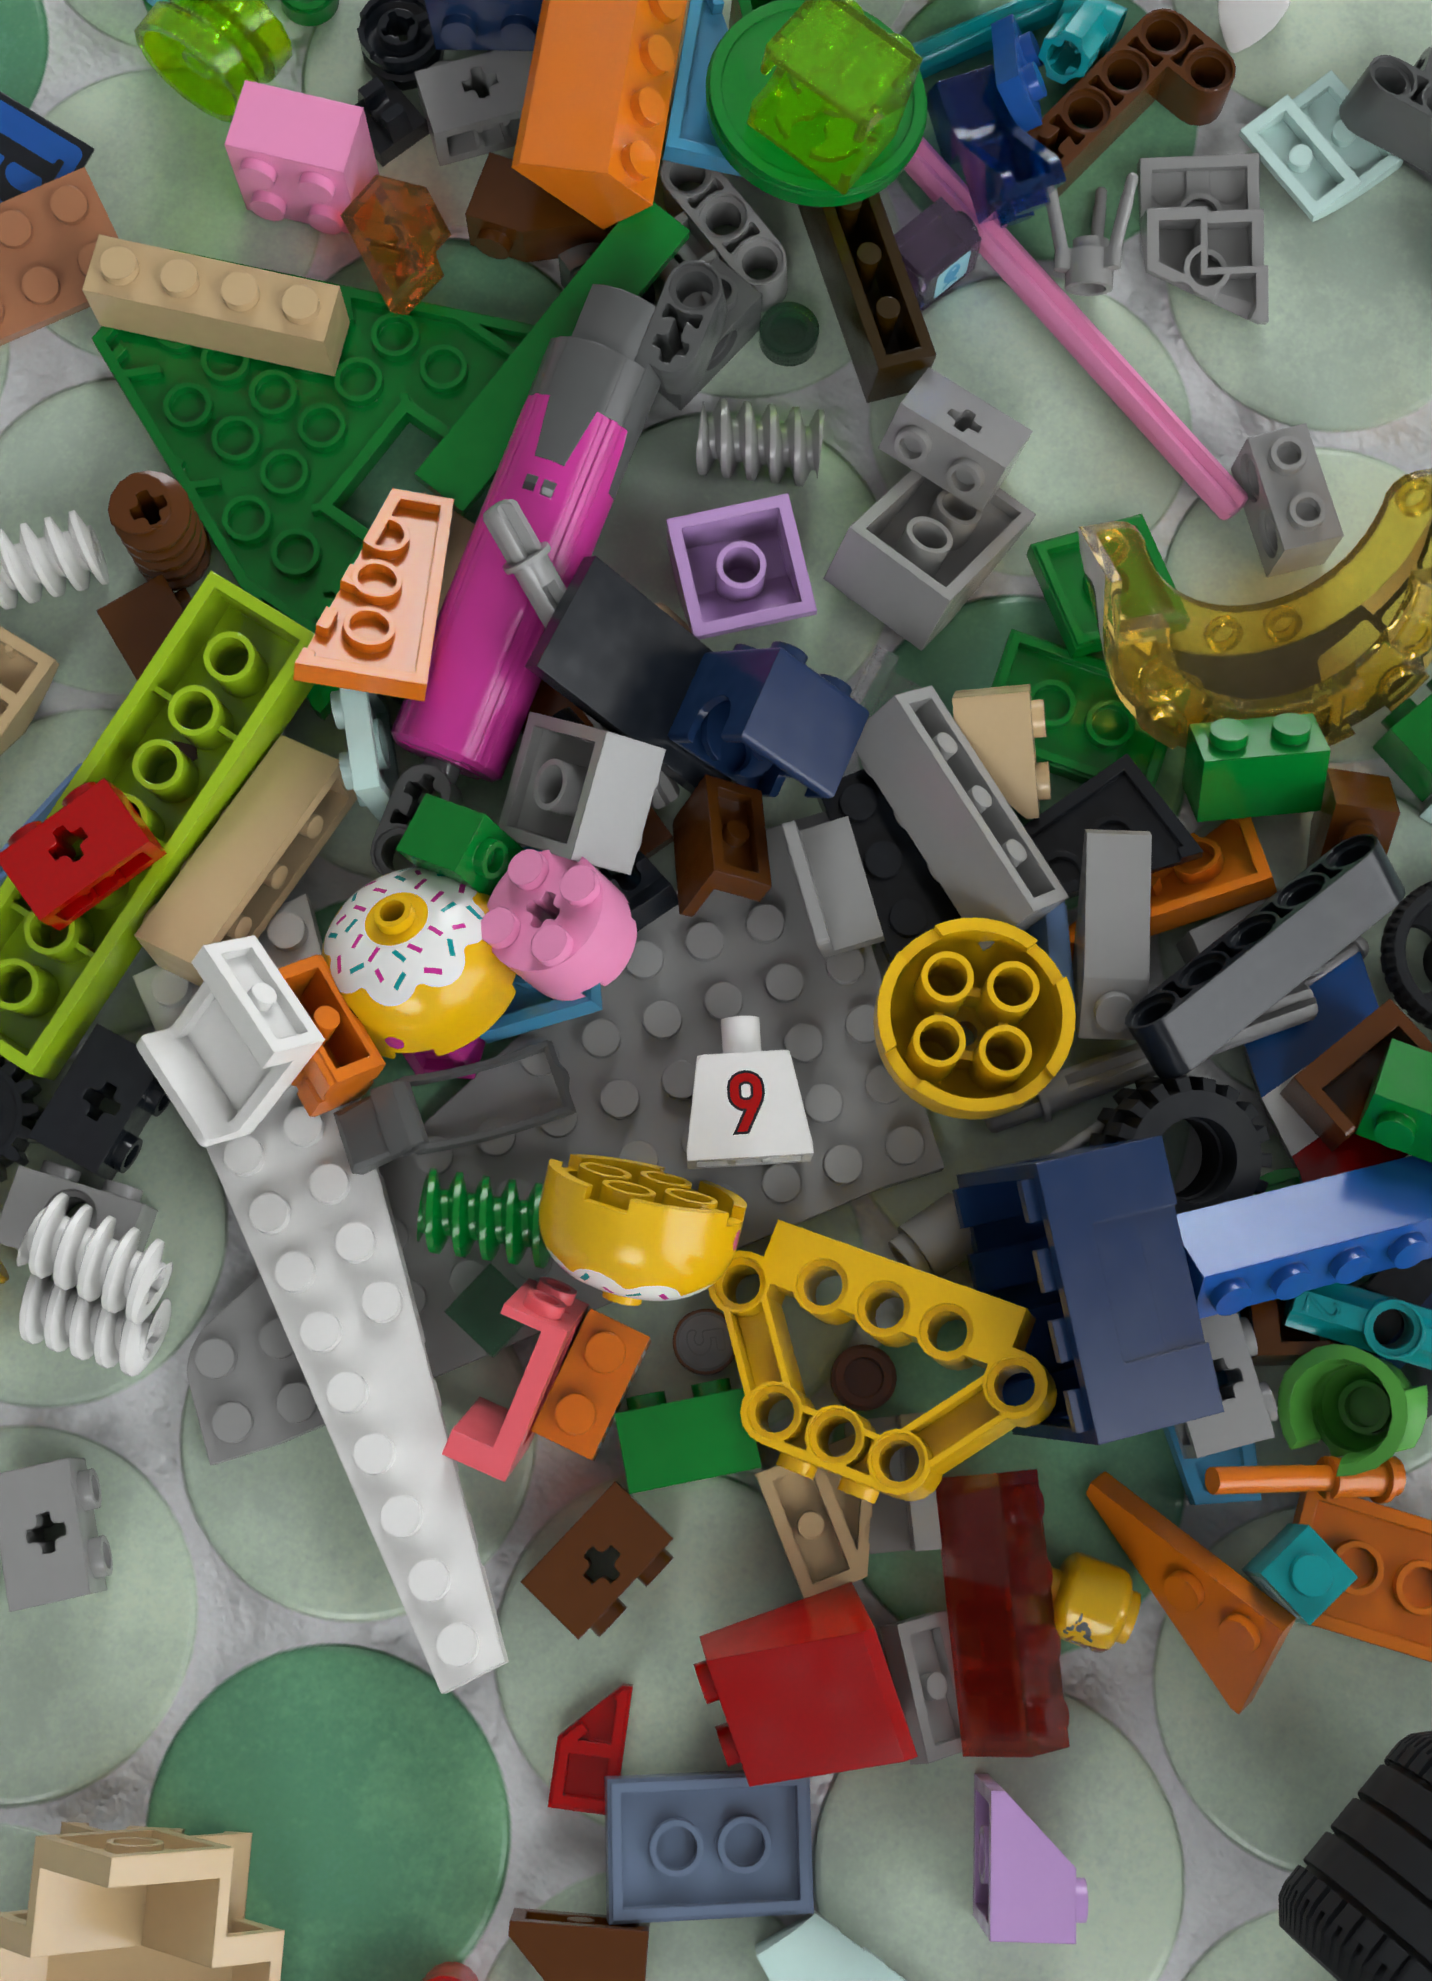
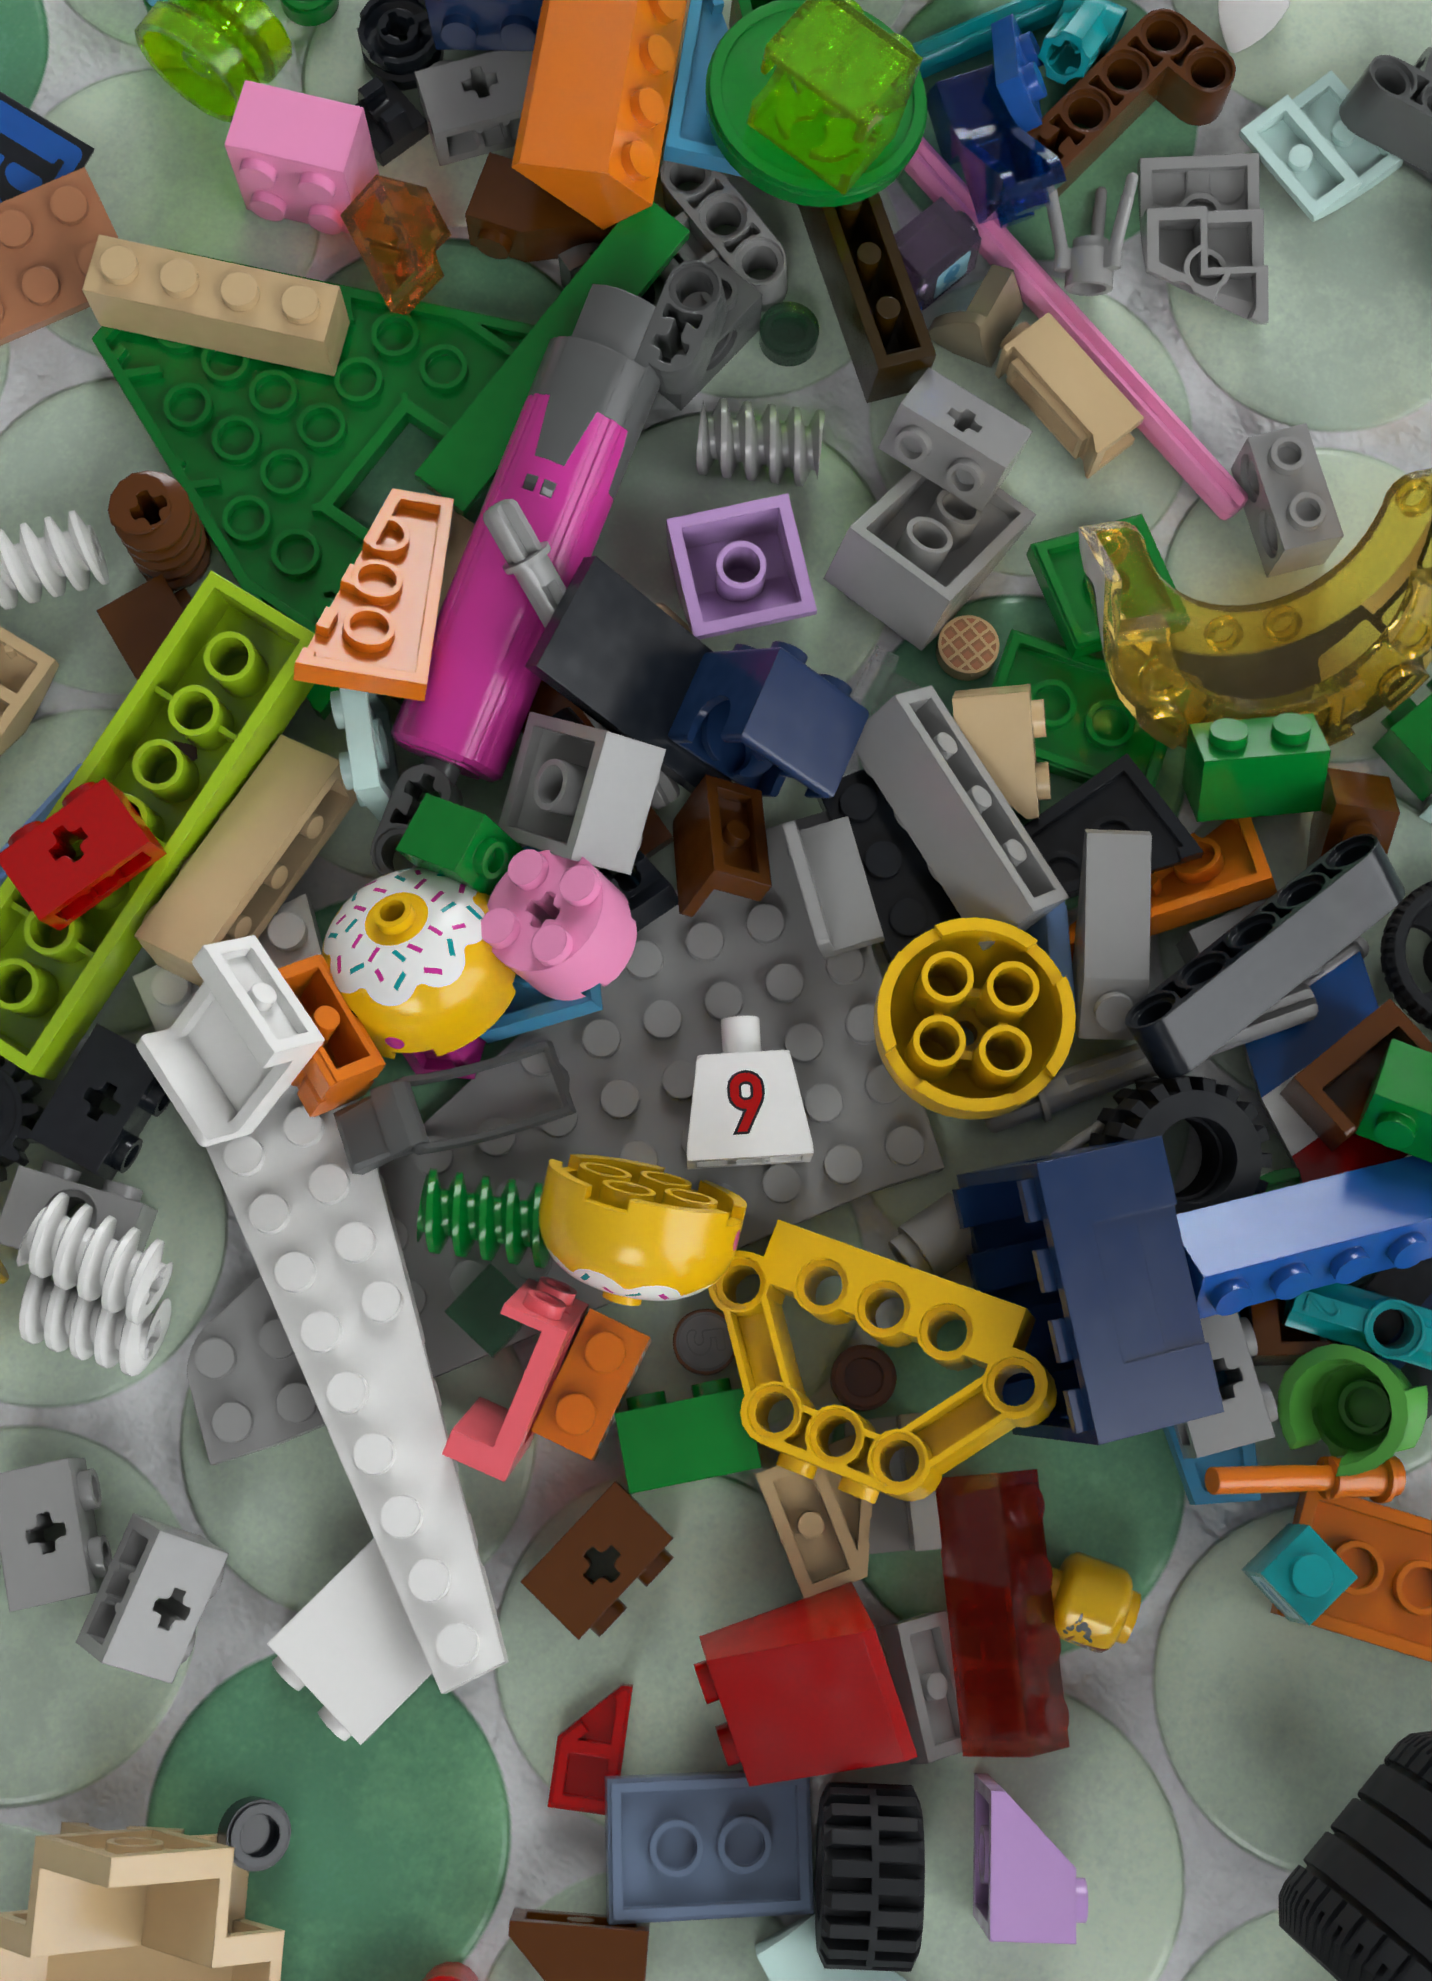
(128, 1623): none -> light grey brick
(257, 1831): none -> tile
(353, 1648): none -> white panel
(869, 1877): none -> black tyre
(967, 647): none -> tile
(985, 323): none -> dark tan tile
(1068, 392): none -> tan window
(1215, 1609): orange wing -> none

